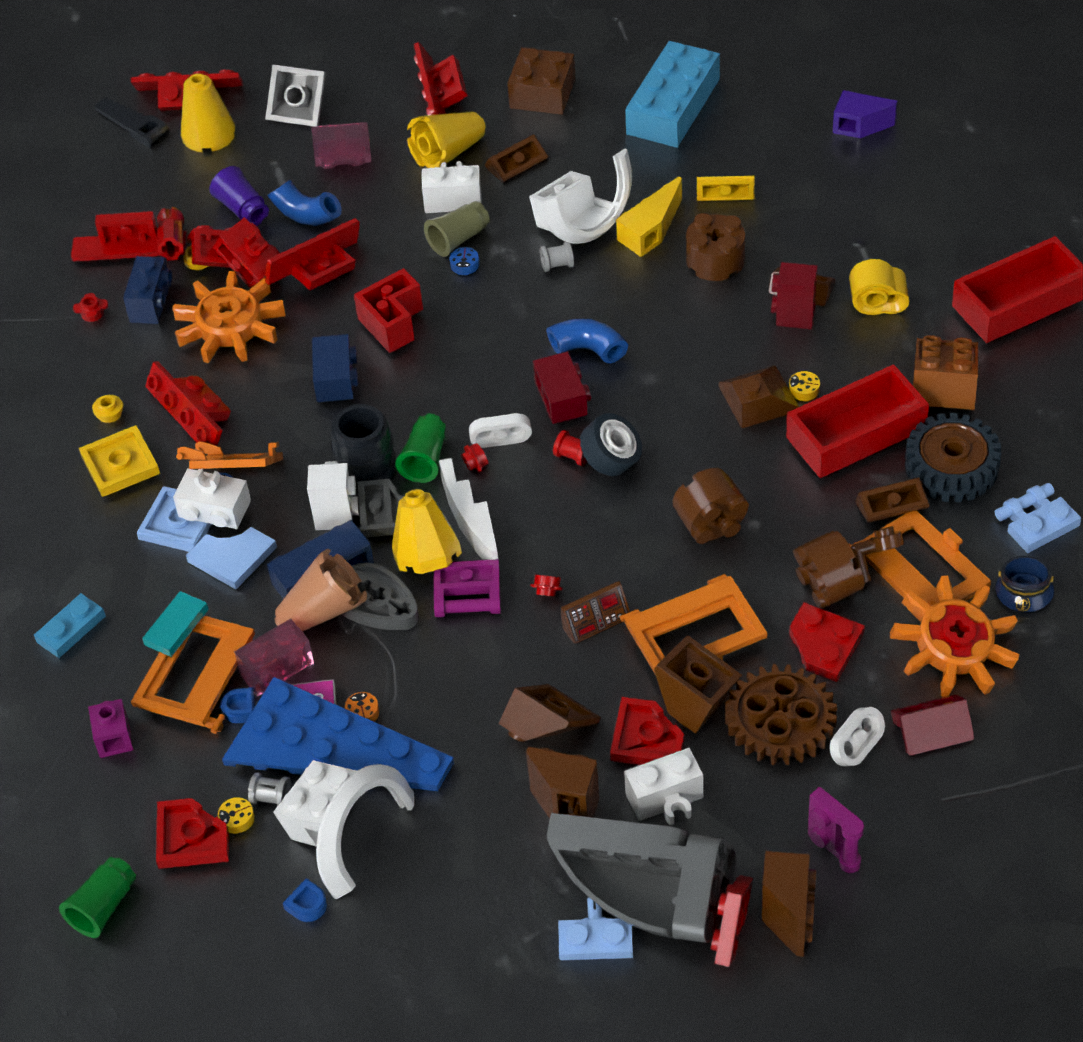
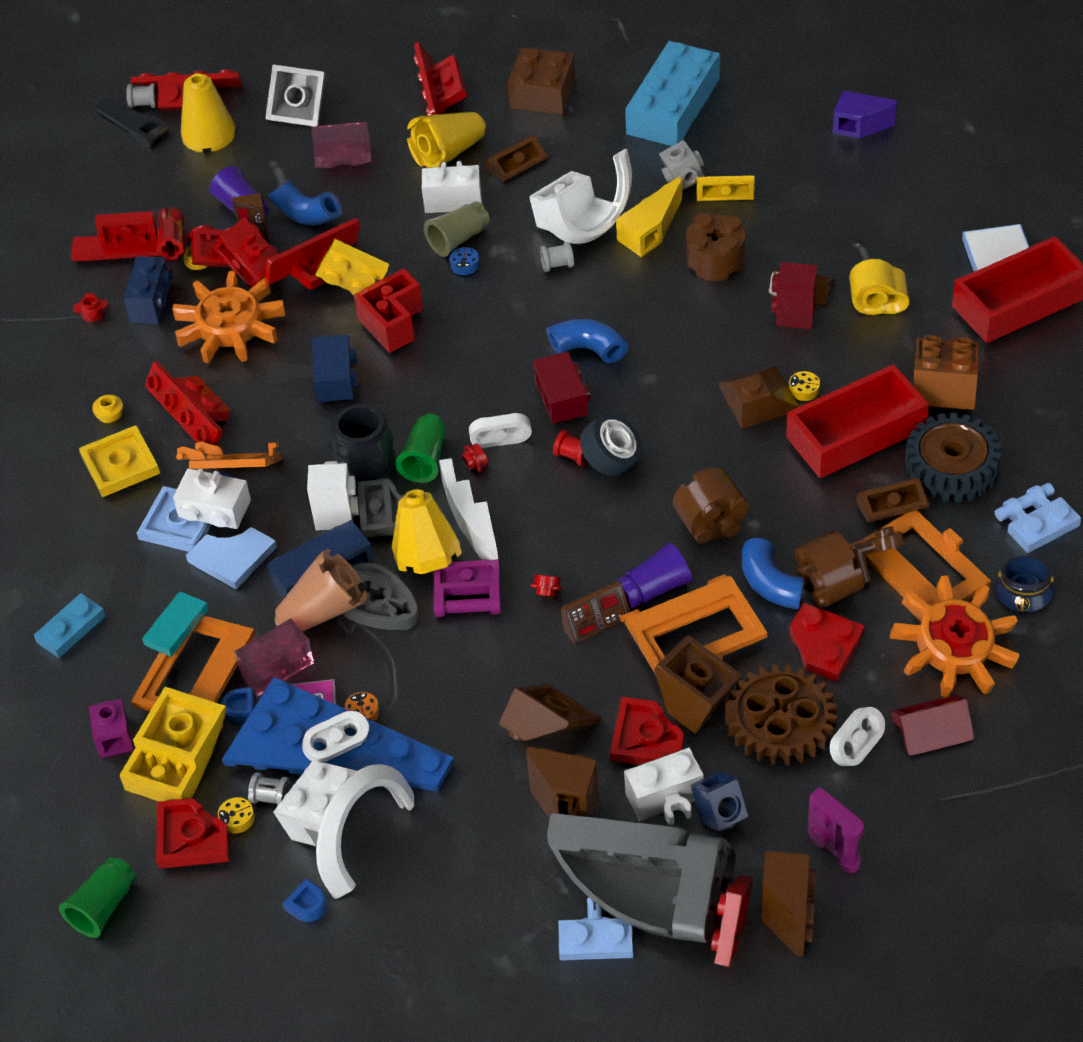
(142, 95): none -> light grey bush
(173, 746): none -> yellow slope
(252, 209): none -> slope
(334, 738): none -> white plate
(350, 268): none -> yellow plate
(655, 576): none -> dark purple plant
(683, 163): none -> light grey brick
(709, 793): none -> dark blue brick
(766, 578): none -> blue cylinder
(993, 244): none -> white tile

